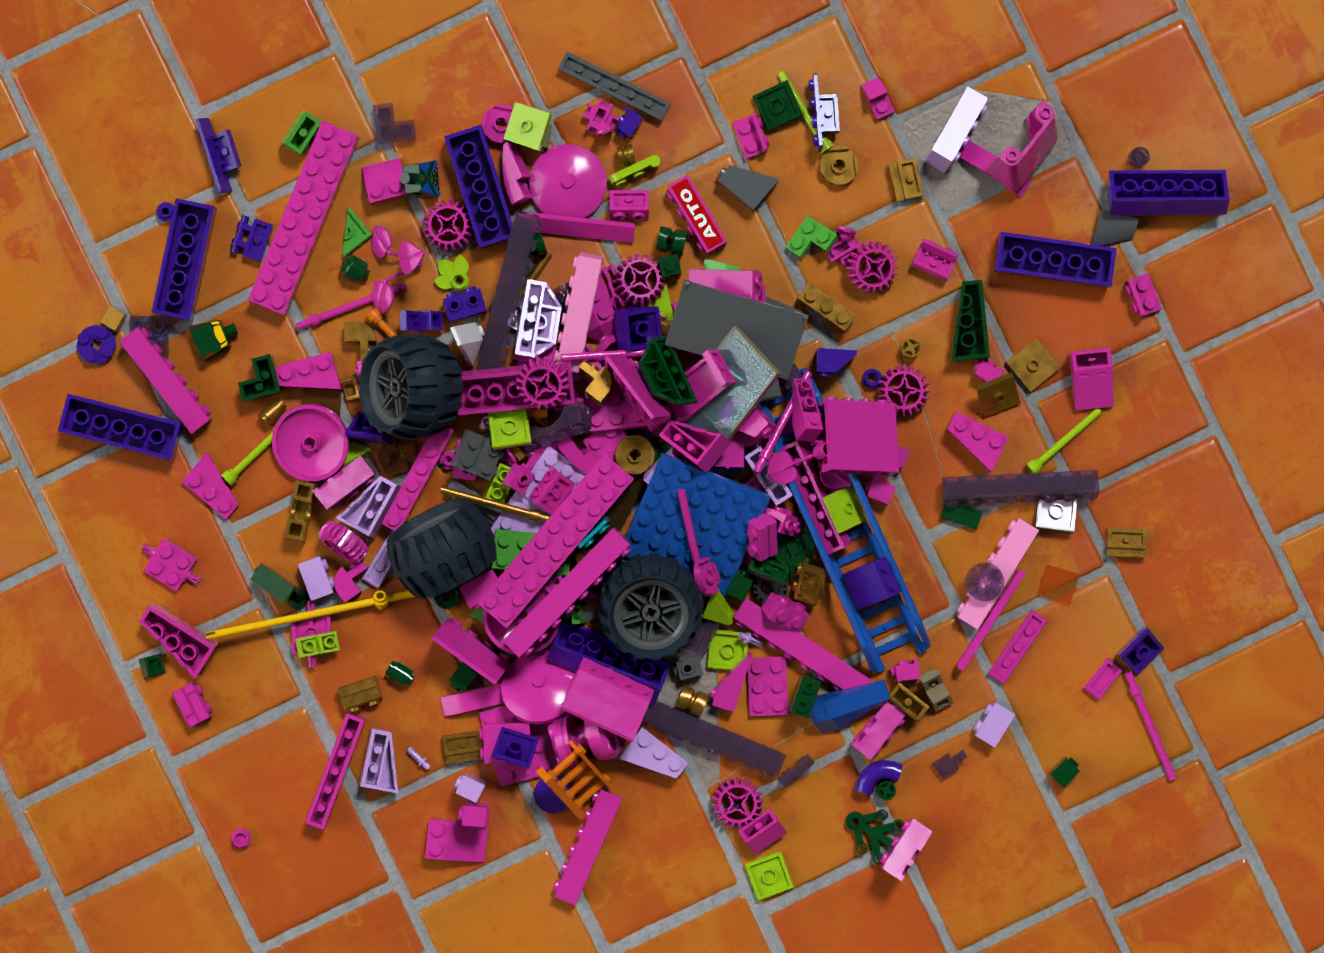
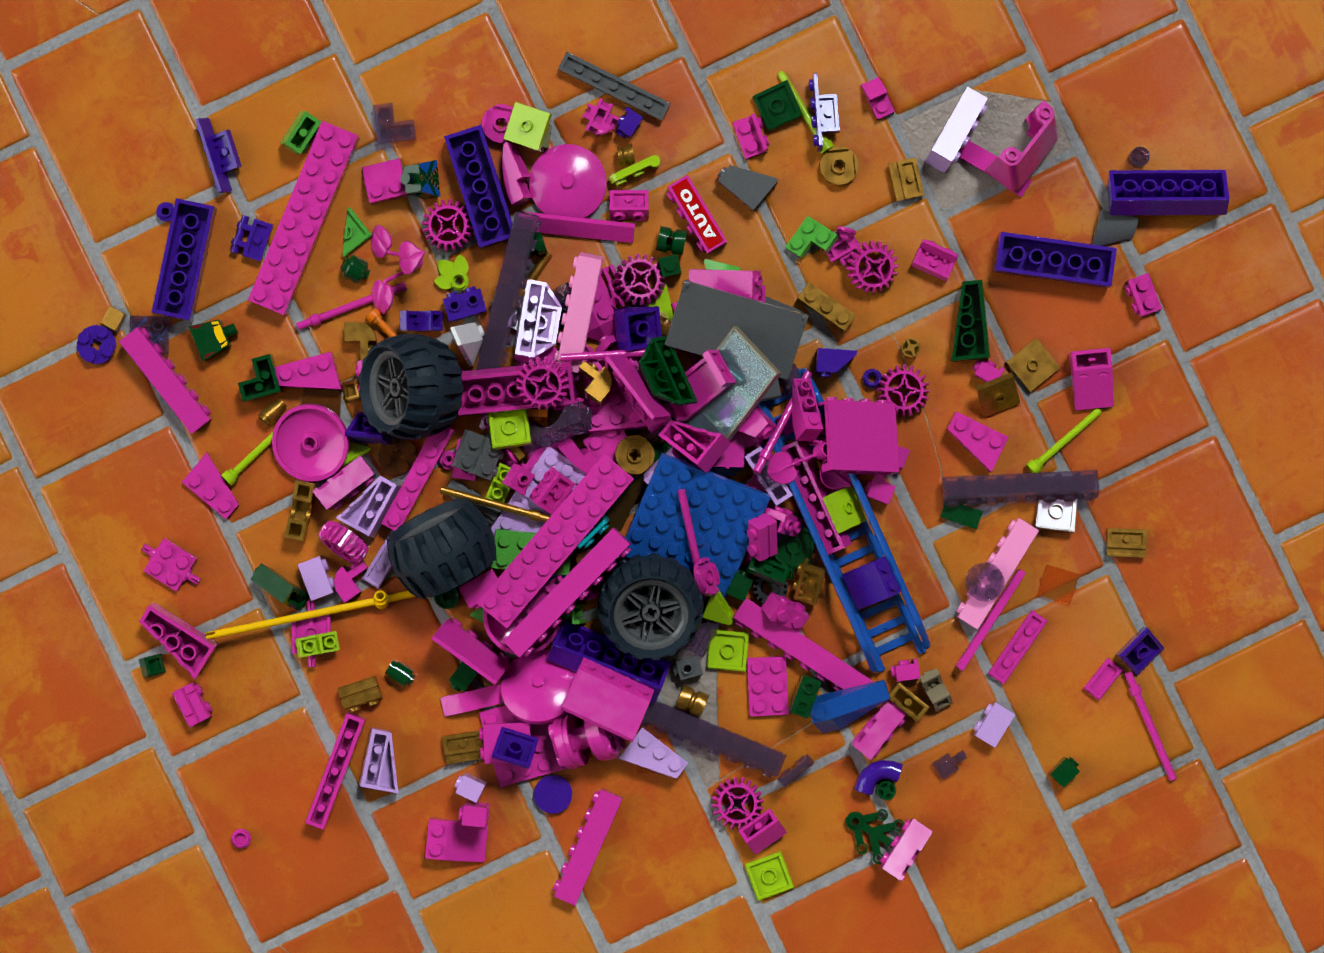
(120, 427): dark purple brick -> none
(422, 761): lavender piece -> none
(568, 795): orange fence -> none
(730, 686): dark pink slope -> none
(748, 638): lavender piece -> none

